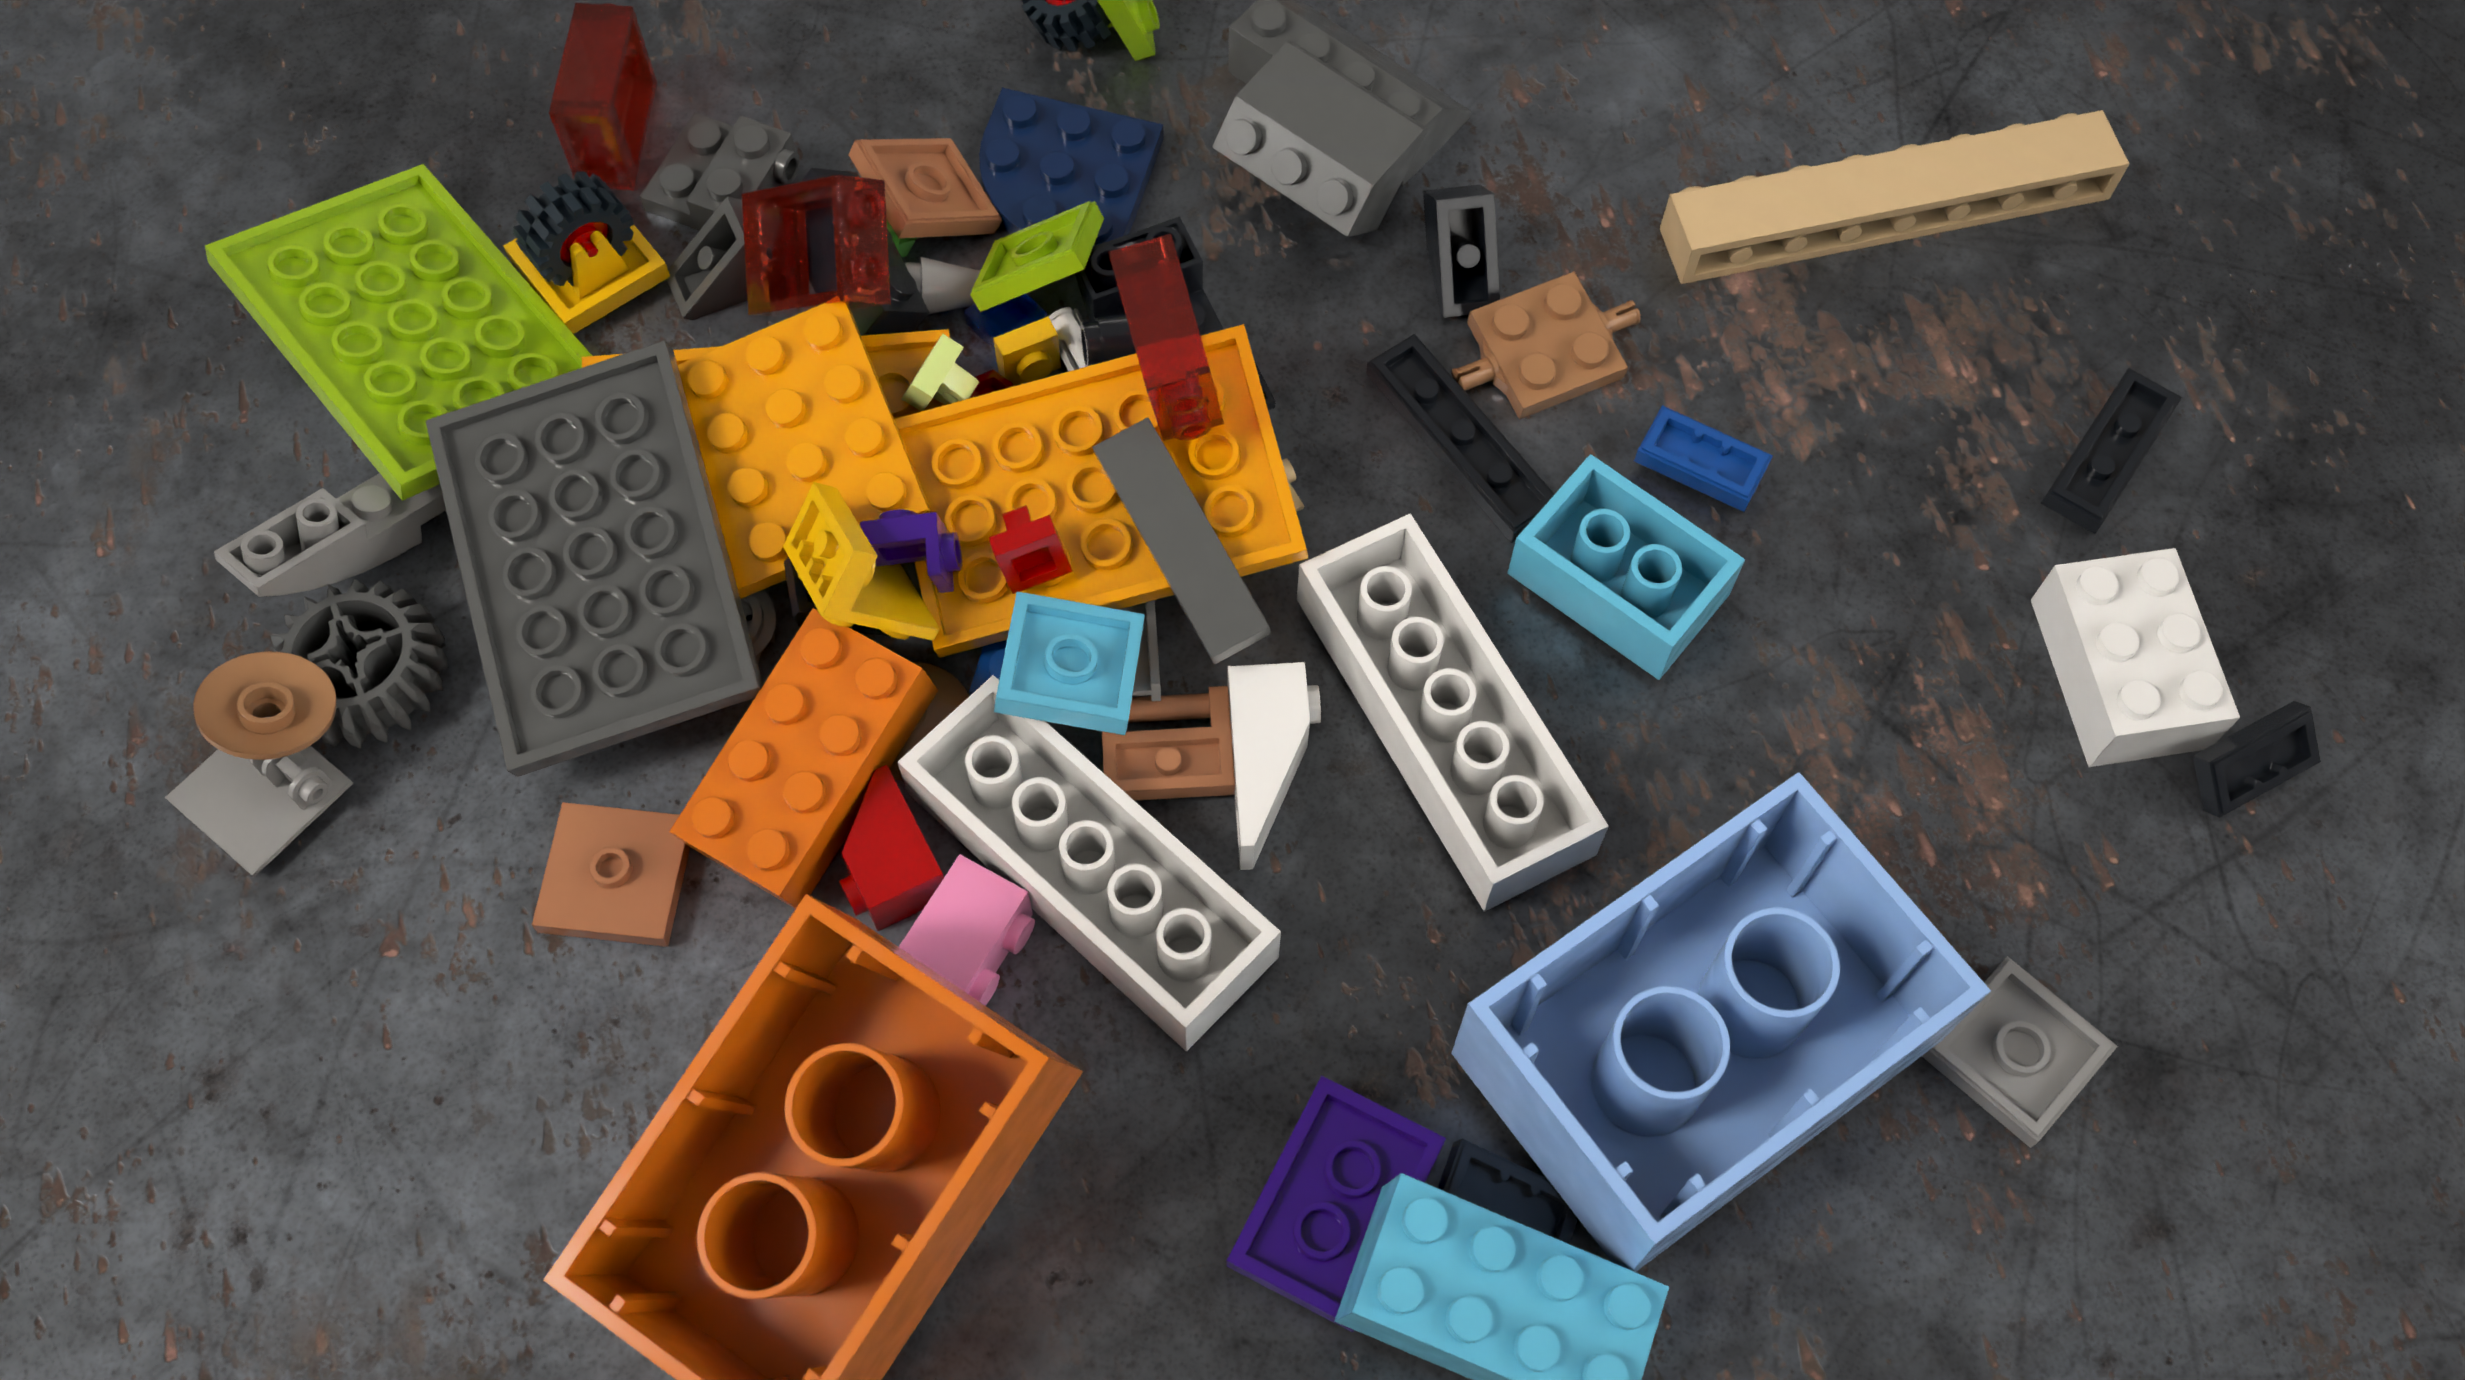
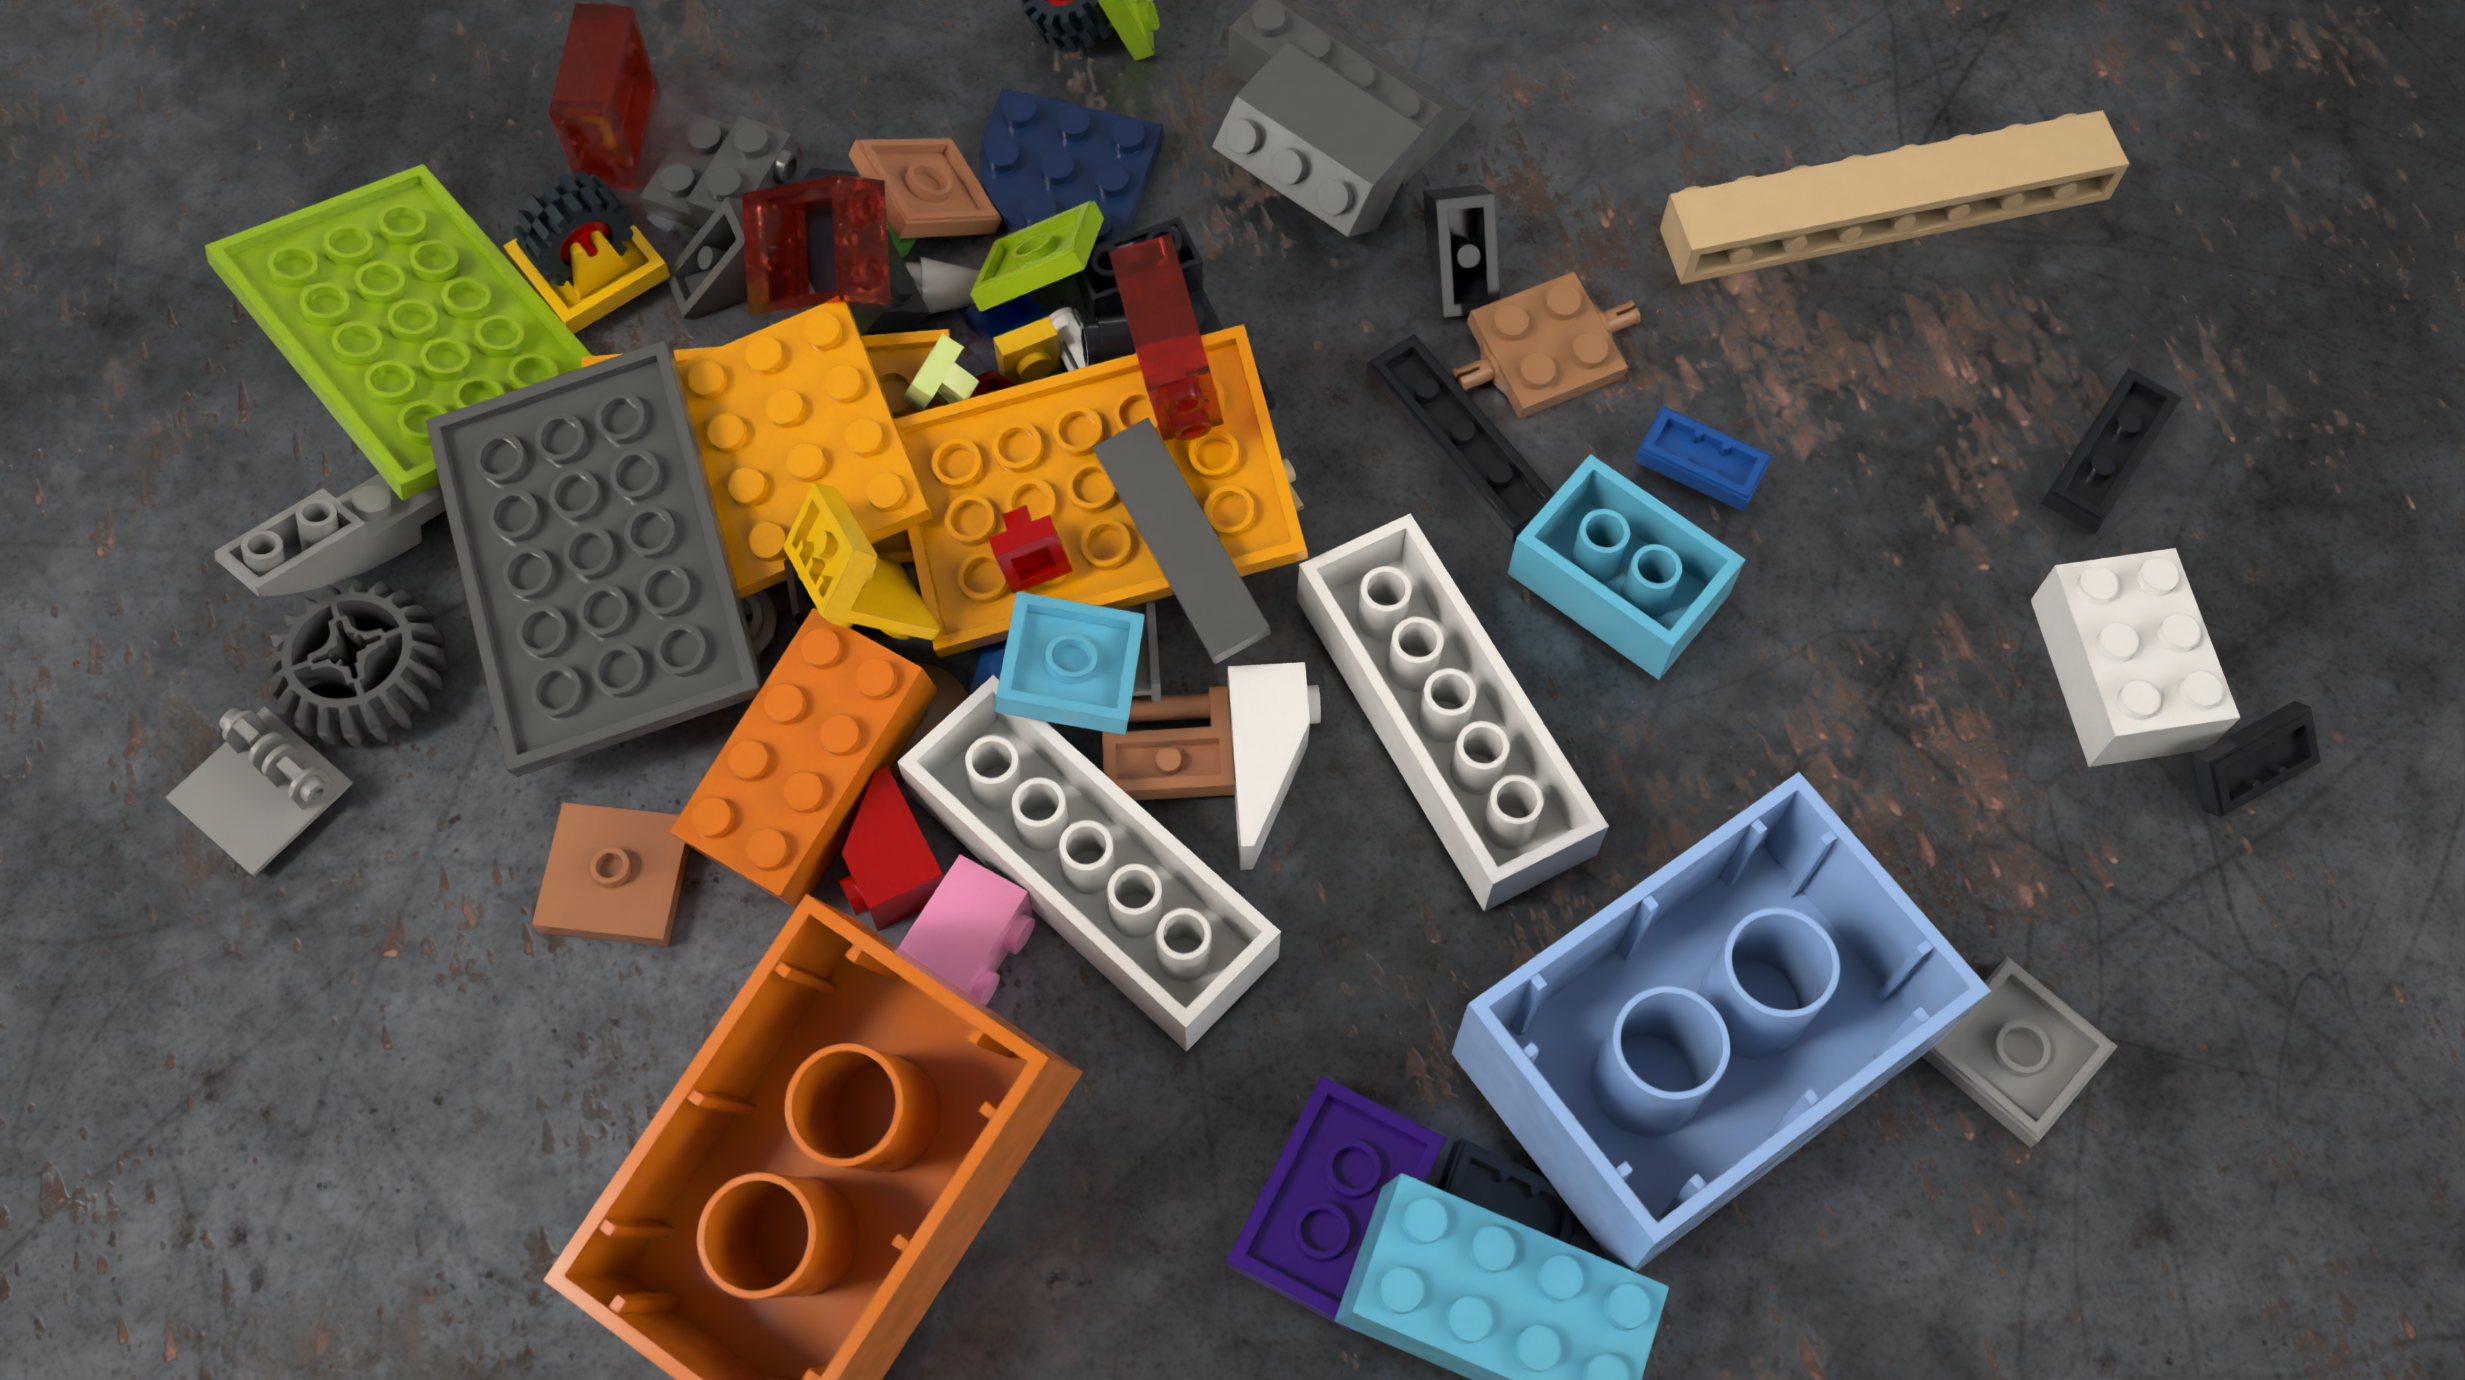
(260, 685): medium nougat dish -> none
(913, 537): dark purple bracket -> none

